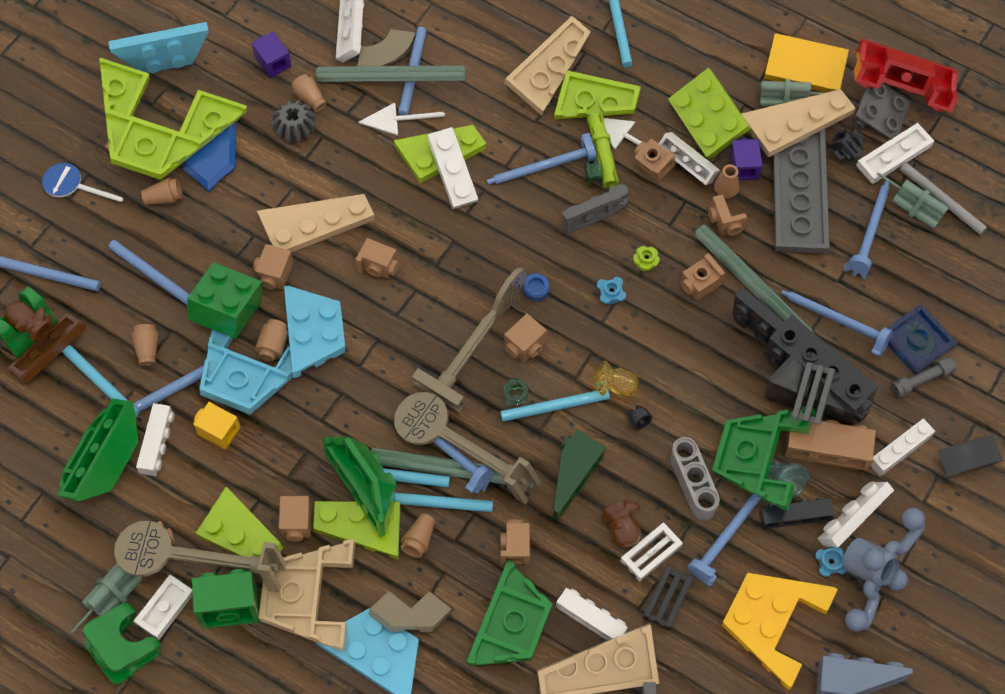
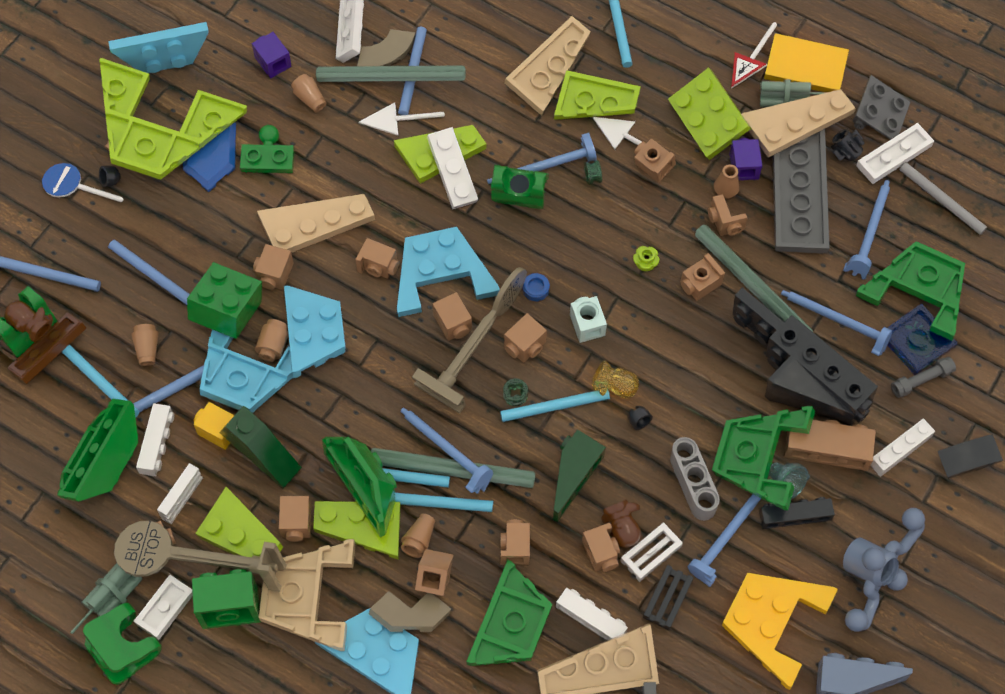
(109, 176): none -> black hinge
(162, 192): medium nougat cone -> none
(180, 493): none -> white tile
(260, 446): none -> dark green slope
(267, 157): none -> green plate
(293, 121): dark grey gear -> none
(424, 419): dark tan piece -> none
(434, 572): none -> medium nougat brick
(436, 259): none -> medium azure wing
(452, 317): none -> medium nougat brick
(518, 187): none -> green piece
(591, 328): none -> light aqua brick
(594, 209): dark grey hinge -> none
(601, 143): lime pin -> none
(601, 548): none -> medium nougat brick
(611, 297): dark azure plate -> none
(689, 158): white piece -> none
(747, 66): none -> piece
(802, 391): dark grey tile -> none
(834, 554): dark azure plate -> none
(855, 513): white plate -> none
(914, 74): red bracket -> none
(918, 203): sand green piece -> none
(926, 276): none -> green wing

